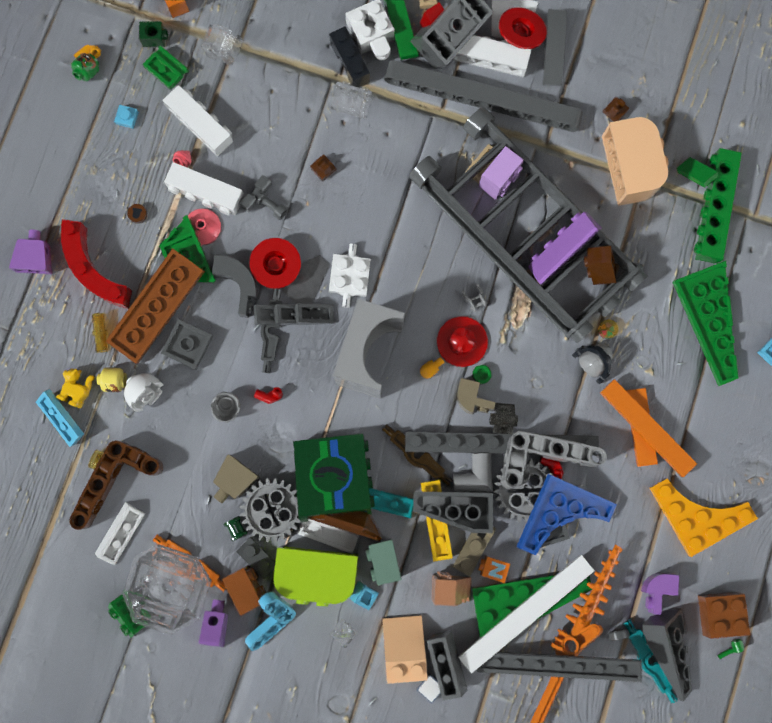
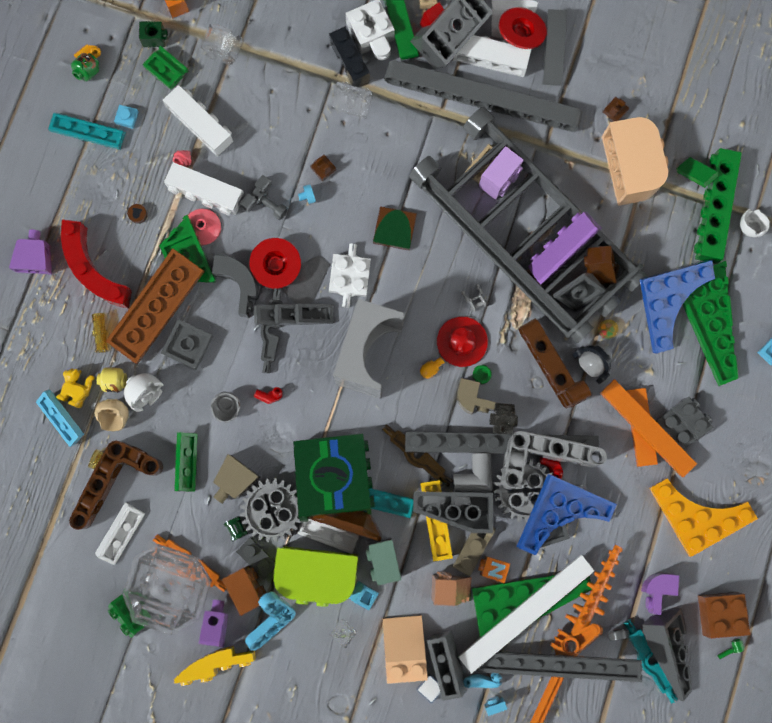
(87, 131): none -> teal tile
(111, 414): none -> tan hair
(186, 462): none -> green plate
(206, 666): none -> yellow slope
(308, 194): none -> medium azure tile
(394, 228): none -> dark green tile
(483, 681): none -> medium azure arm
(495, 705): none -> medium azure plate
(549, 361): none -> reddish brown beam
(580, 291): none -> dark grey slope
(664, 296): none -> plate
(685, 422): none -> dark grey plate
(754, 223): none -> white hair

